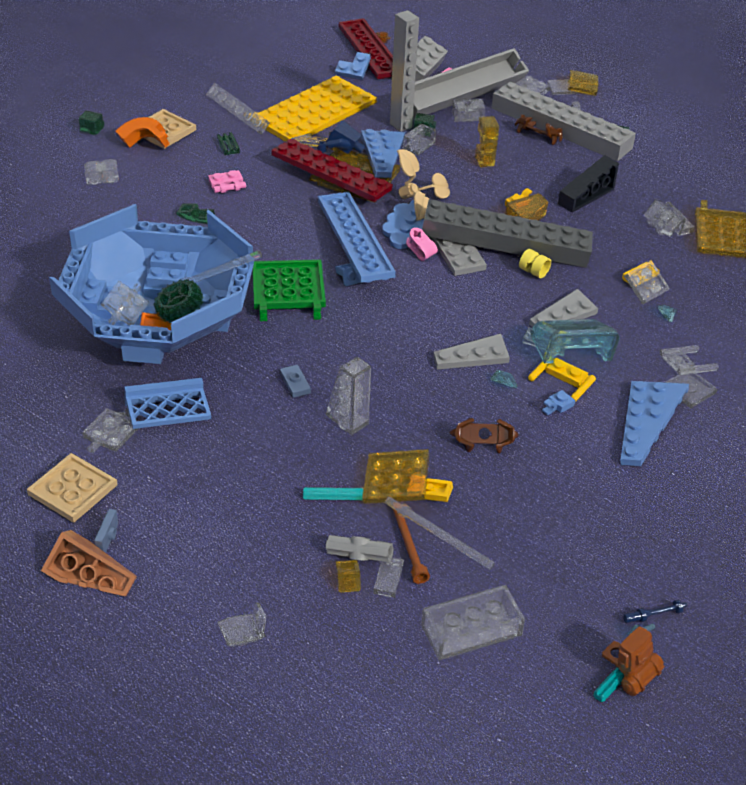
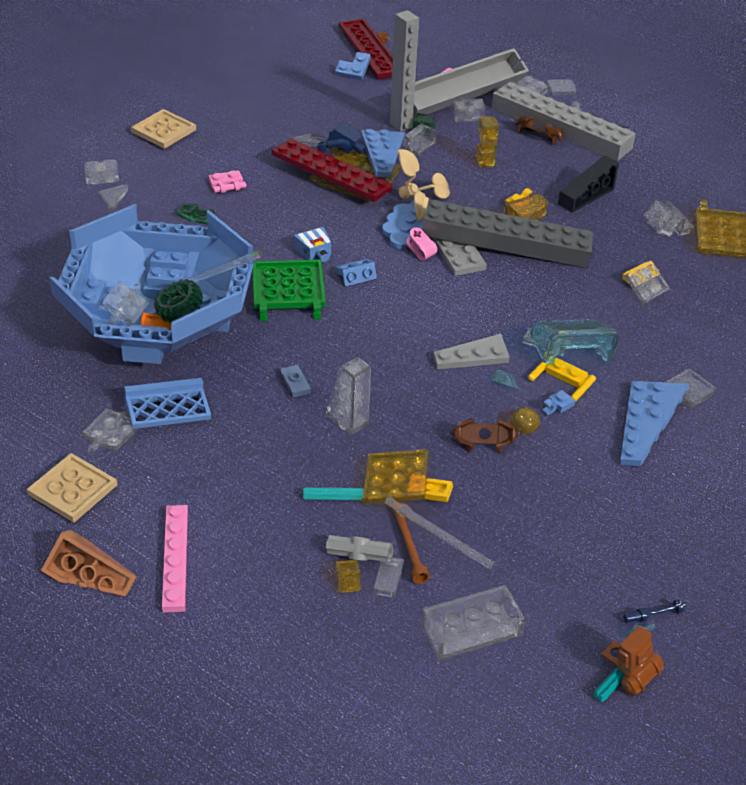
(91, 122): clear green brick -> none
(107, 530): sand blue plate -> none
(113, 196): none -> clear tile
(140, 128): orange arch -> none
(175, 559): none -> bright pink plate
(226, 137): tile -> none
(238, 108): clear plate -> none
(244, 628): clear piece -> none
(313, 244): none -> medium blue torso
(316, 108): yellow plate -> none
(356, 237): medium blue plate -> none
(429, 57): light grey brick -> none
(525, 420): none -> clear yellow hair
(535, 263): light yellow wheel -> none
(571, 307): light grey wing -> none
(583, 82): clear yellow slope -> none
(668, 312): clear light blue slope -> none
(682, 363): clear plate -> none

